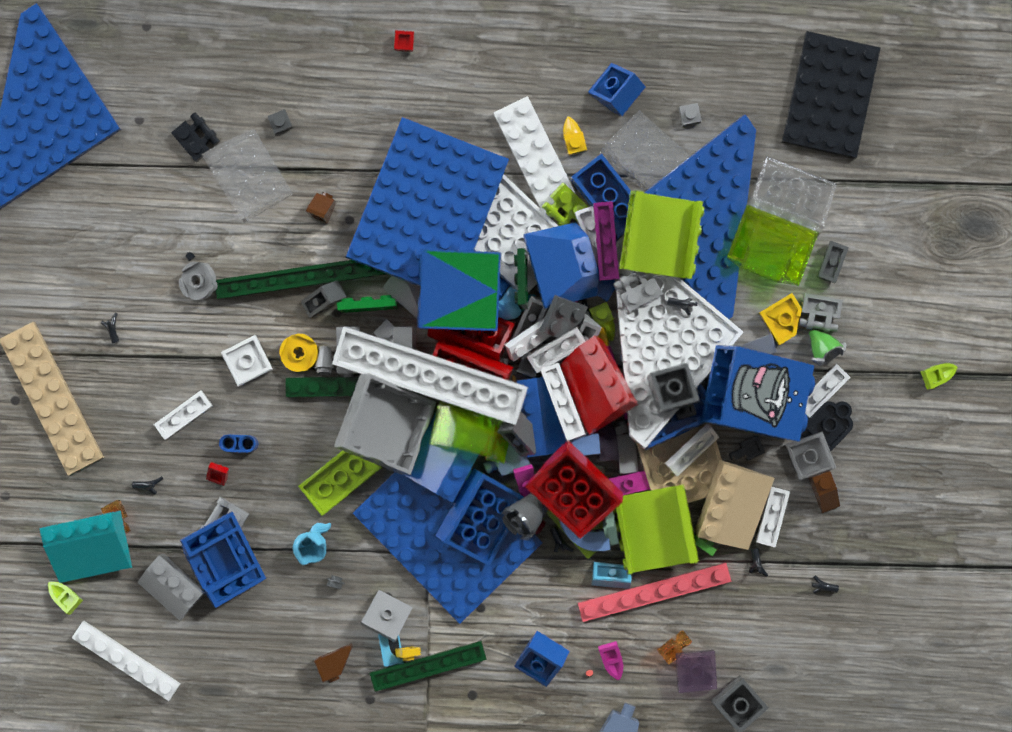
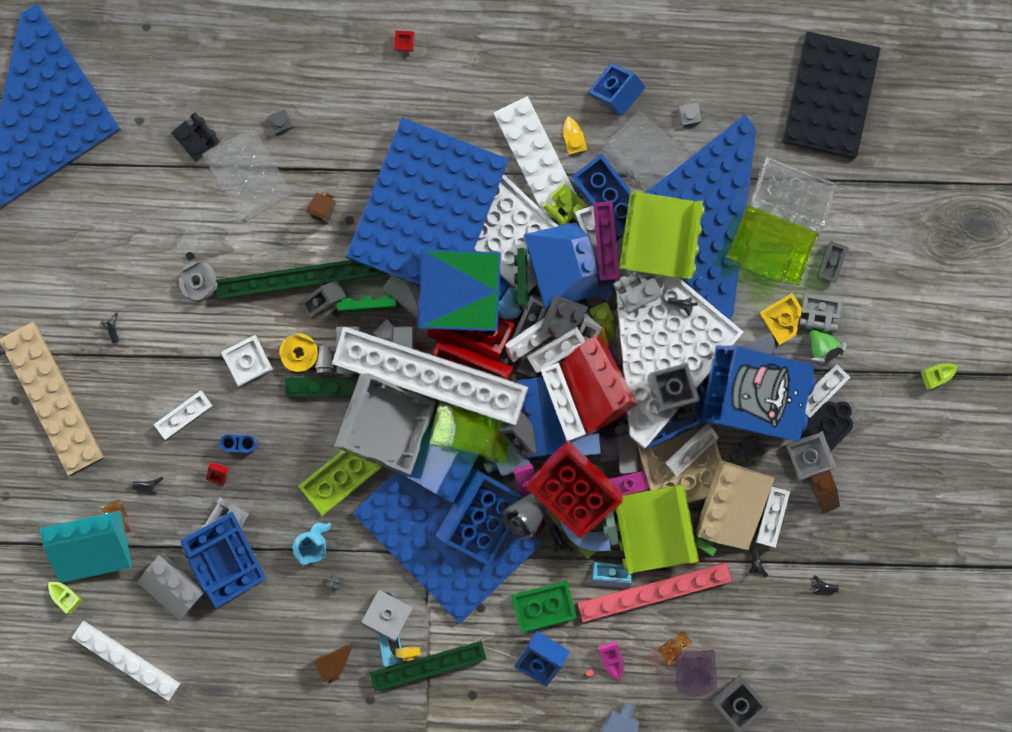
(543, 606): none -> green plate

